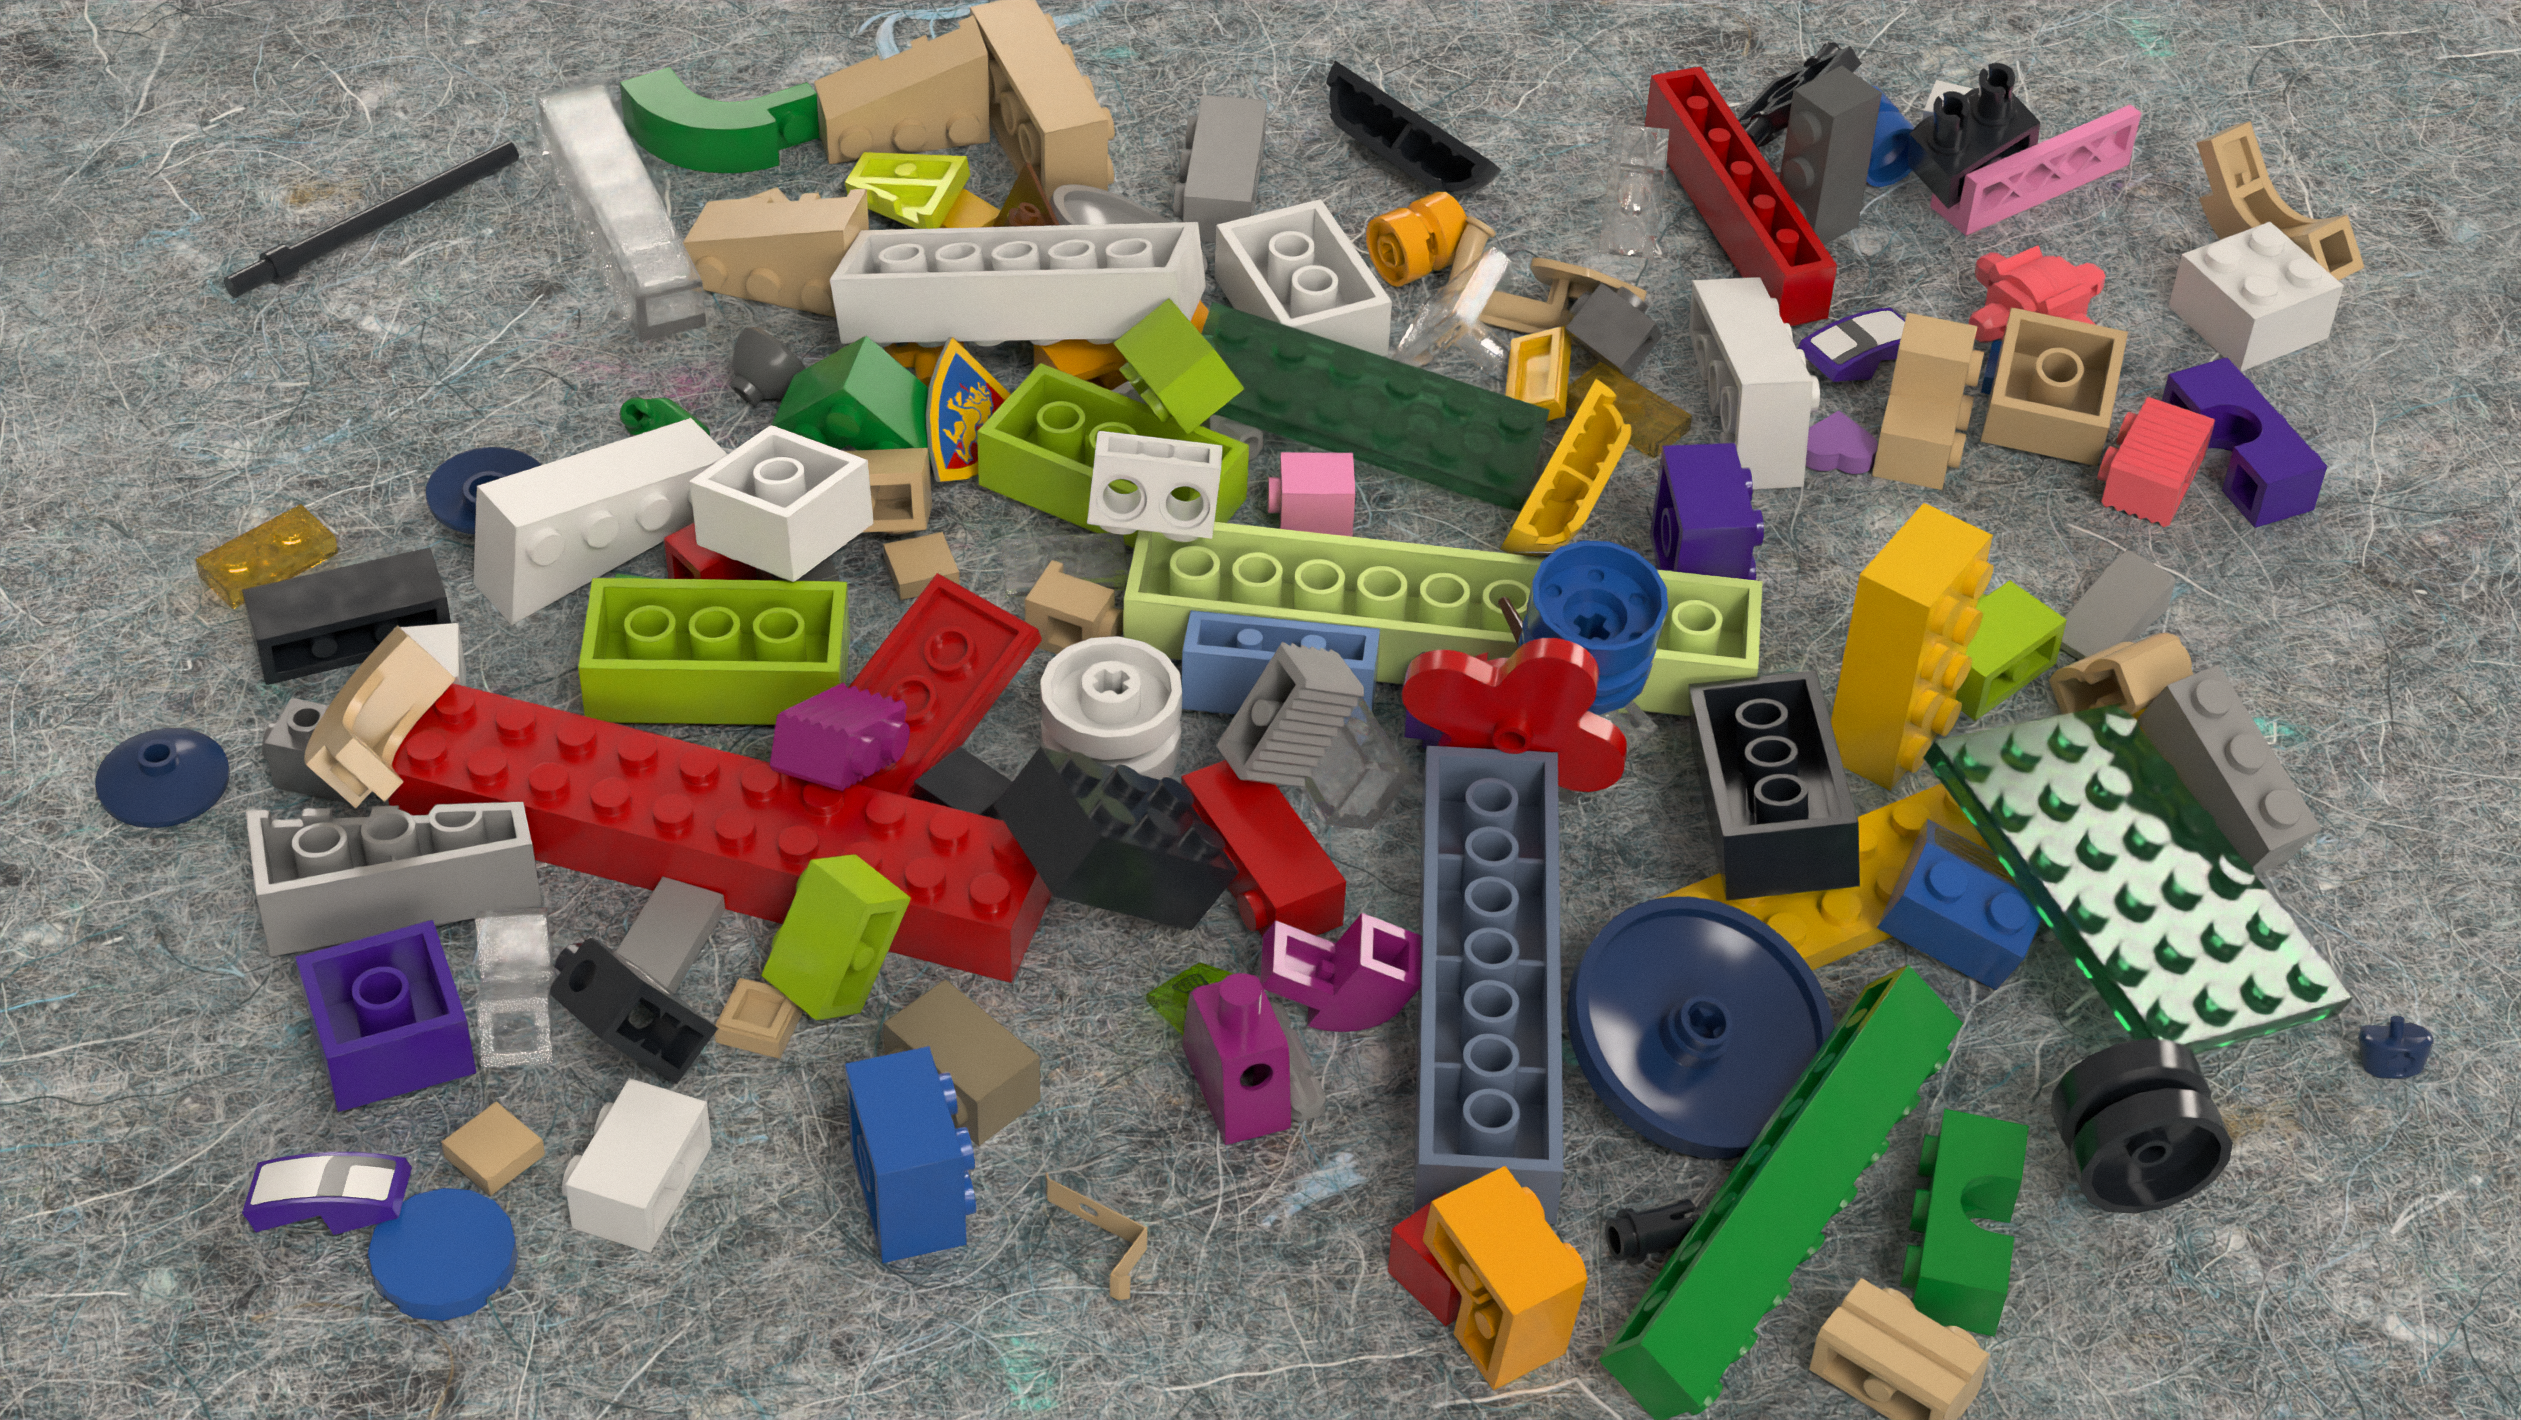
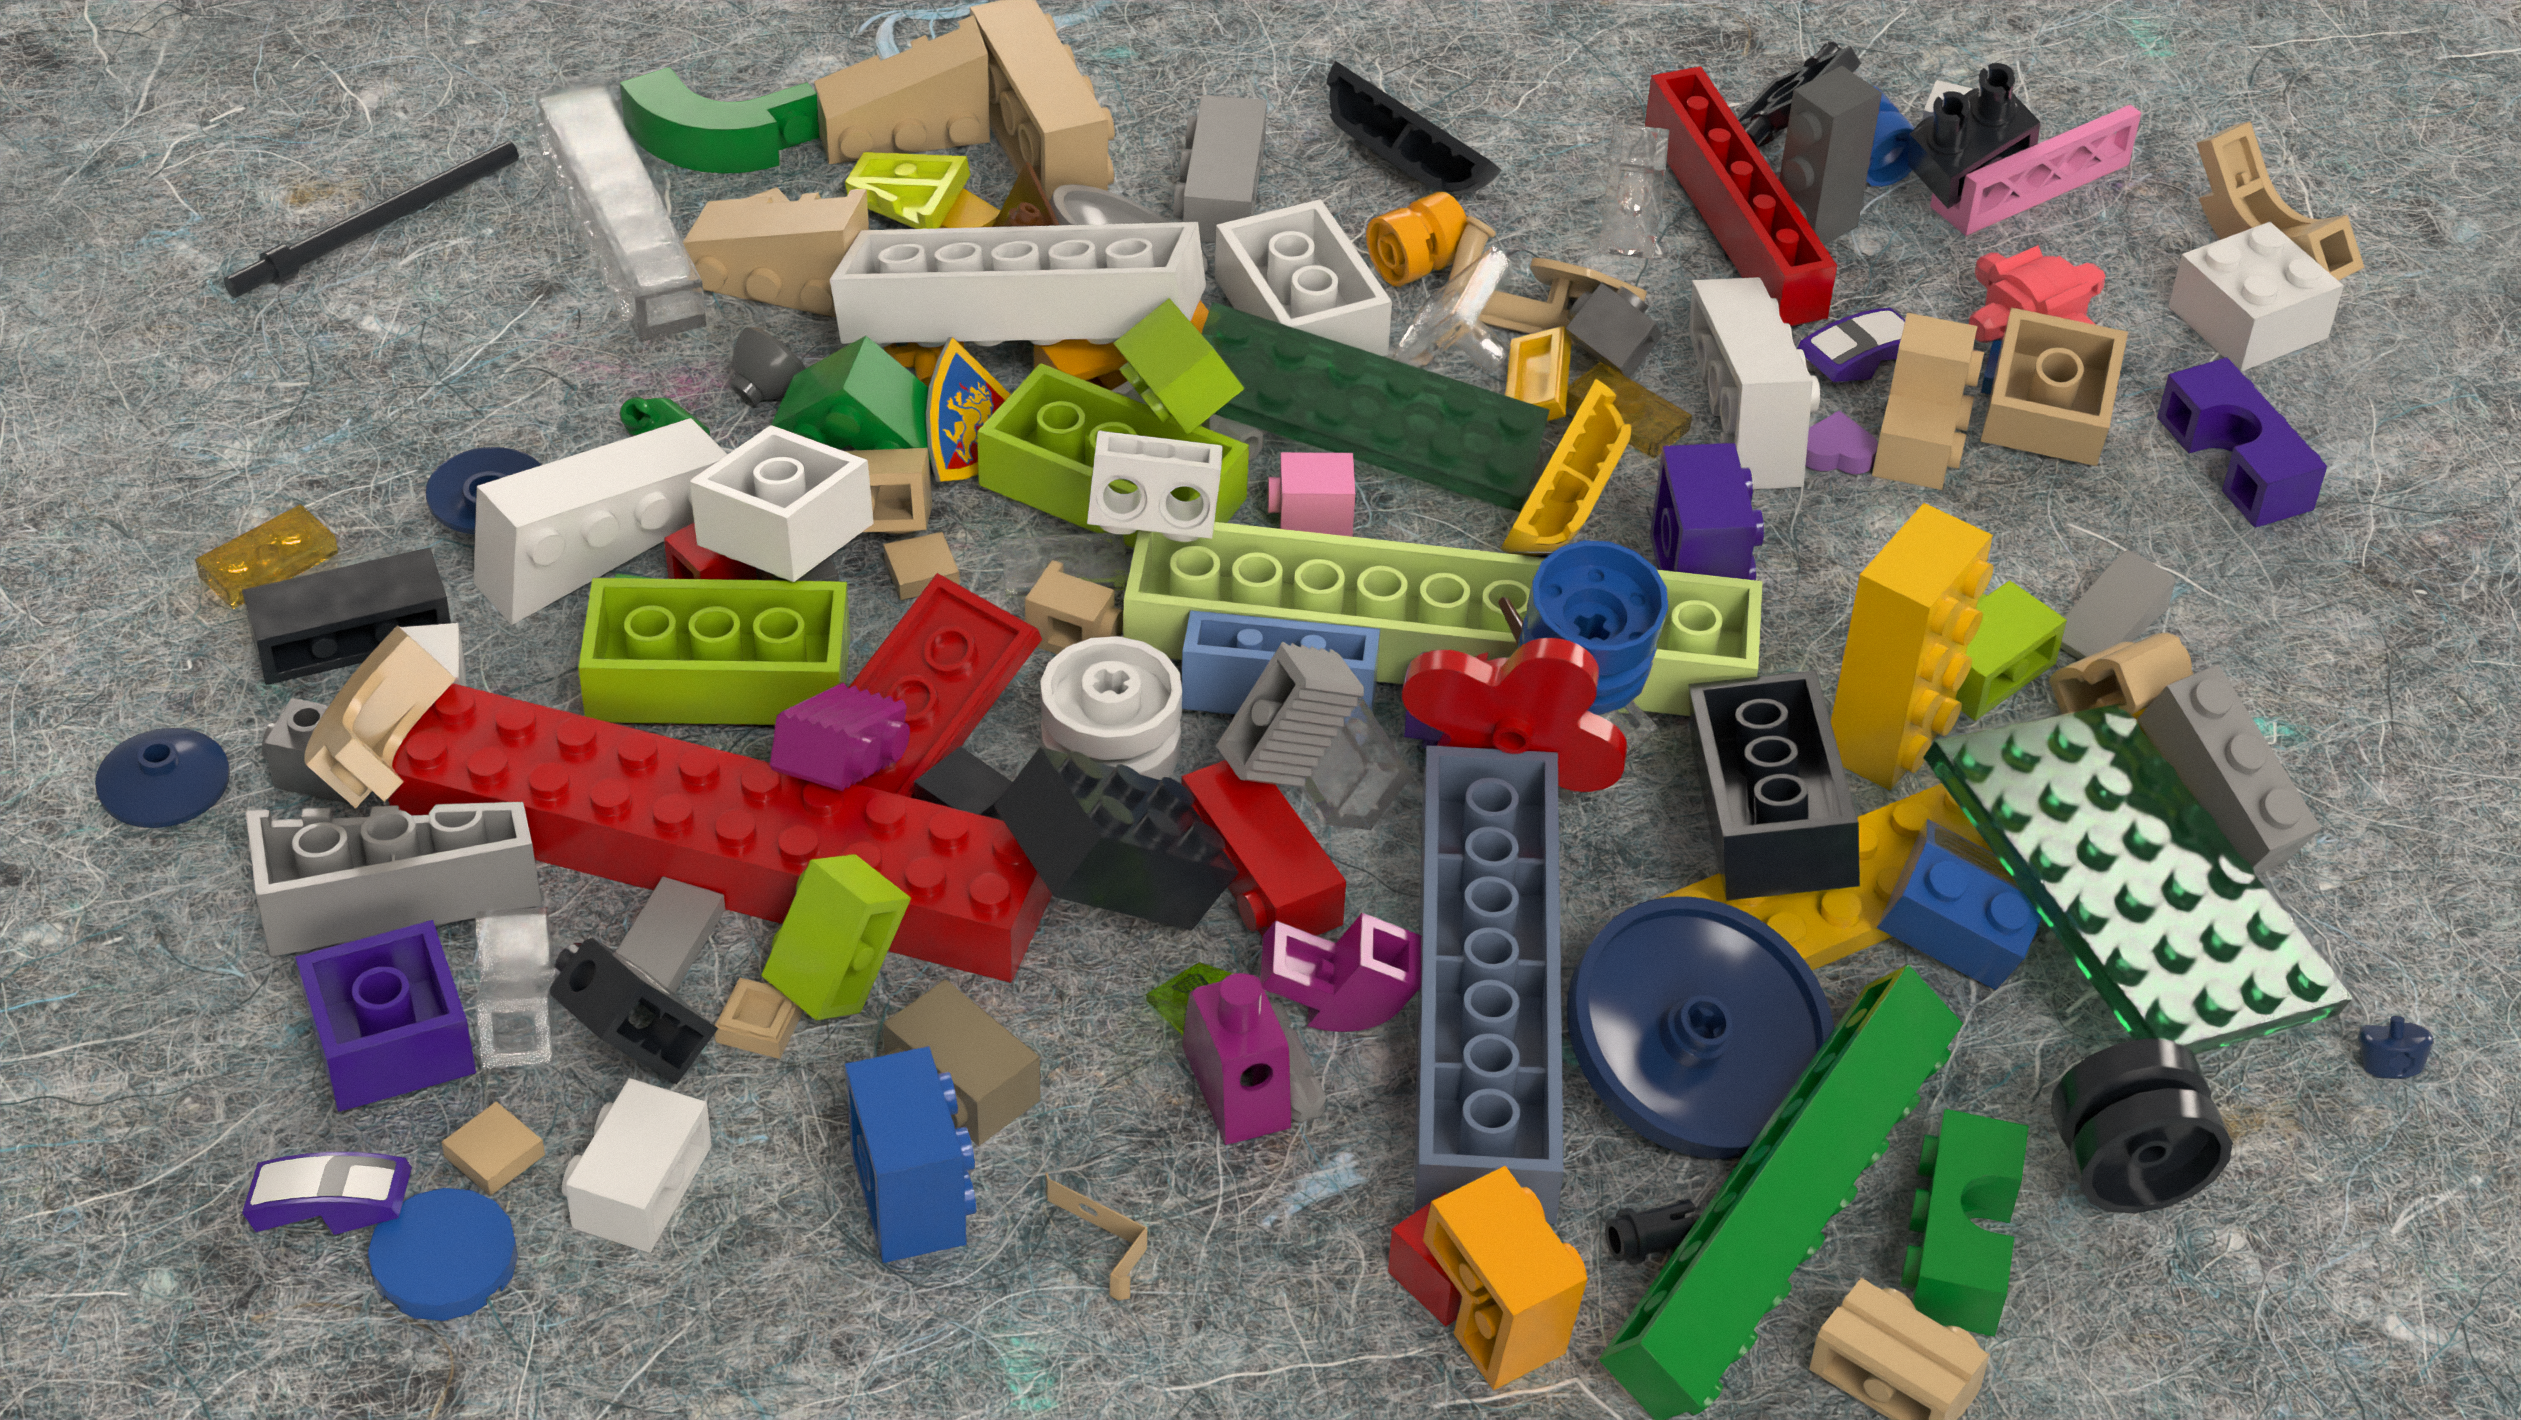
(2155, 460): coral brick -> none

